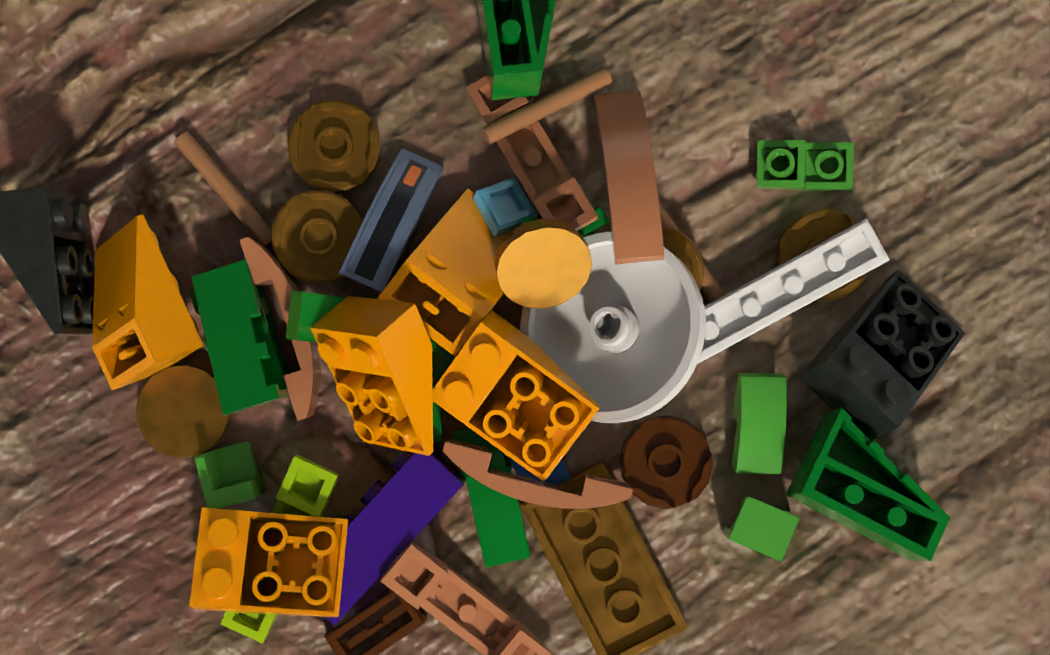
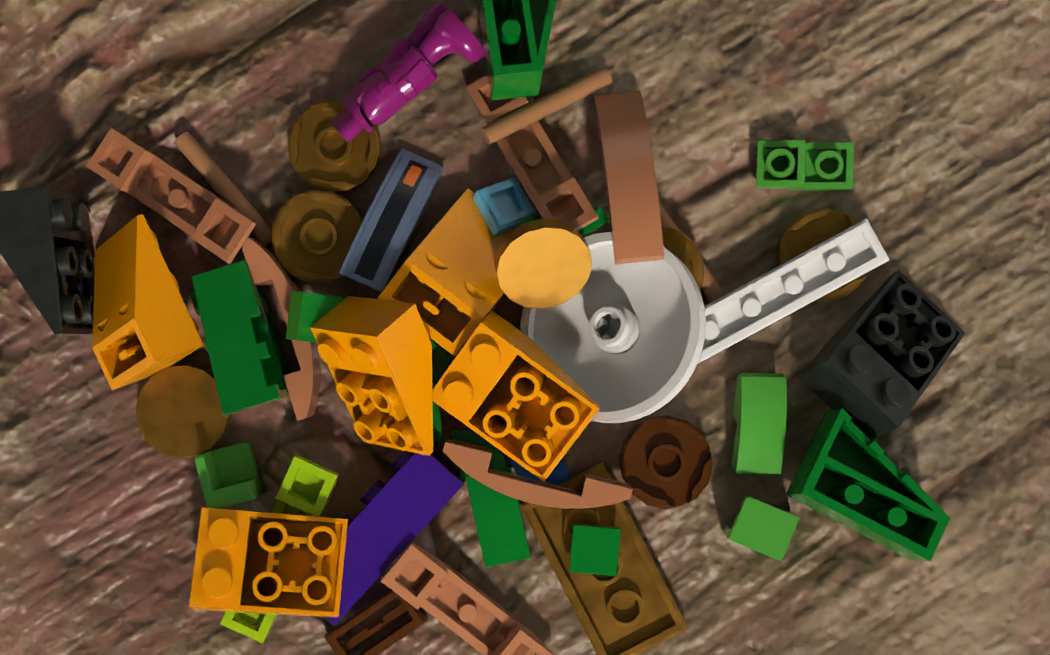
(171, 195): none -> nougat slope
(405, 71): none -> magenta piece
(594, 549): none -> green tile

